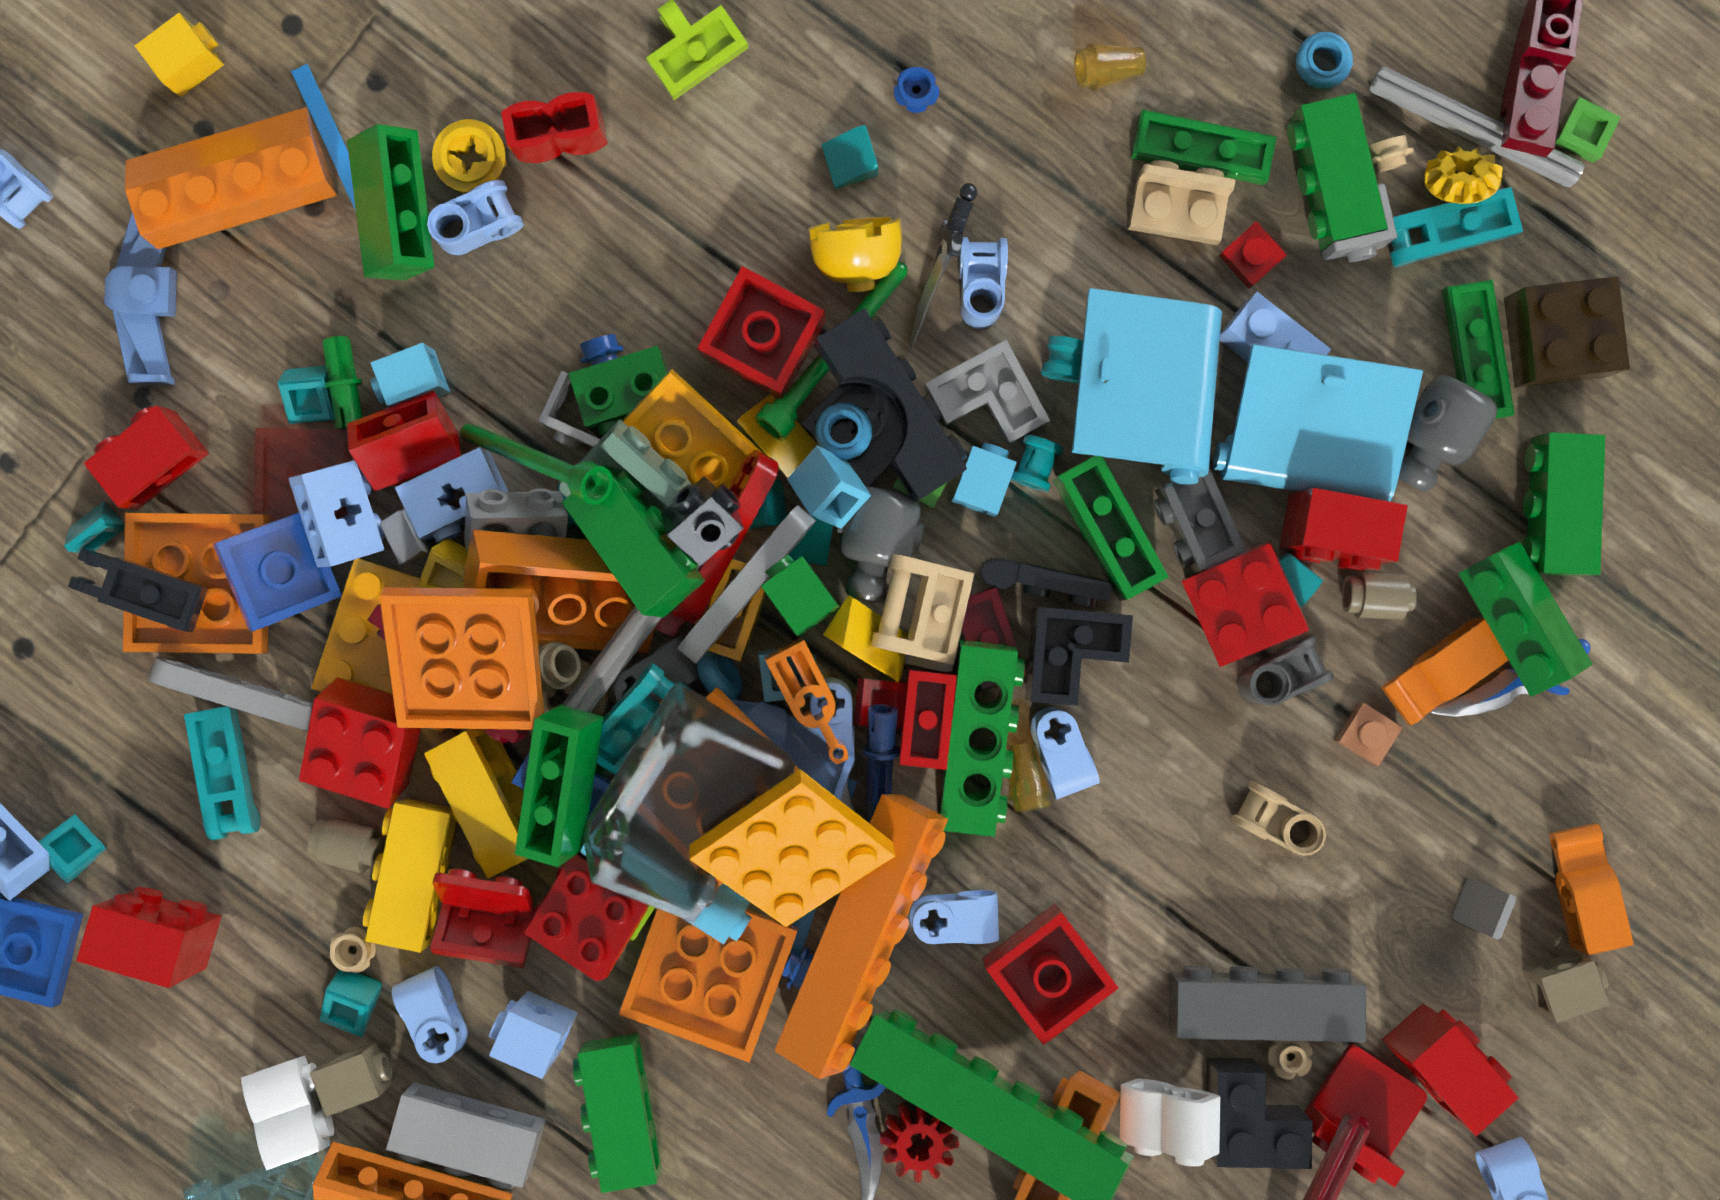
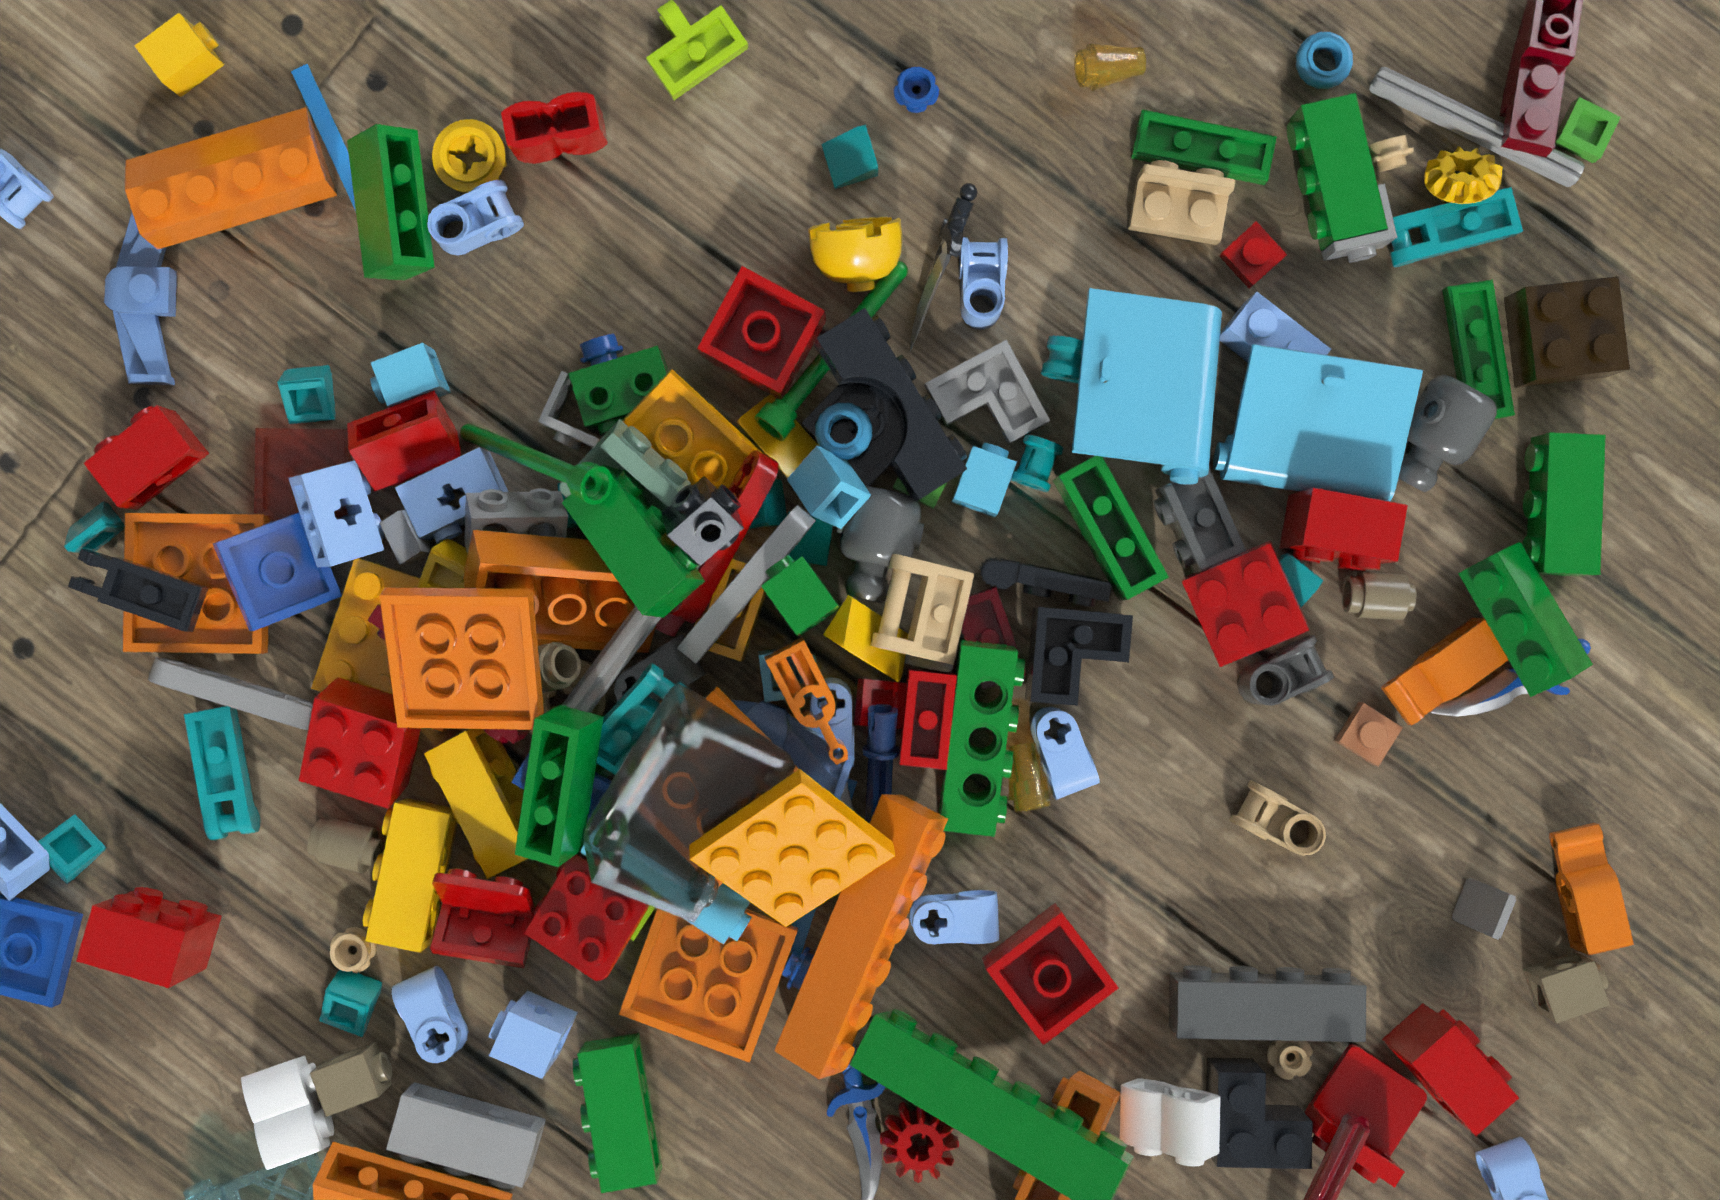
(342, 380): green axle -> none
(720, 672): dark azure piece -> none

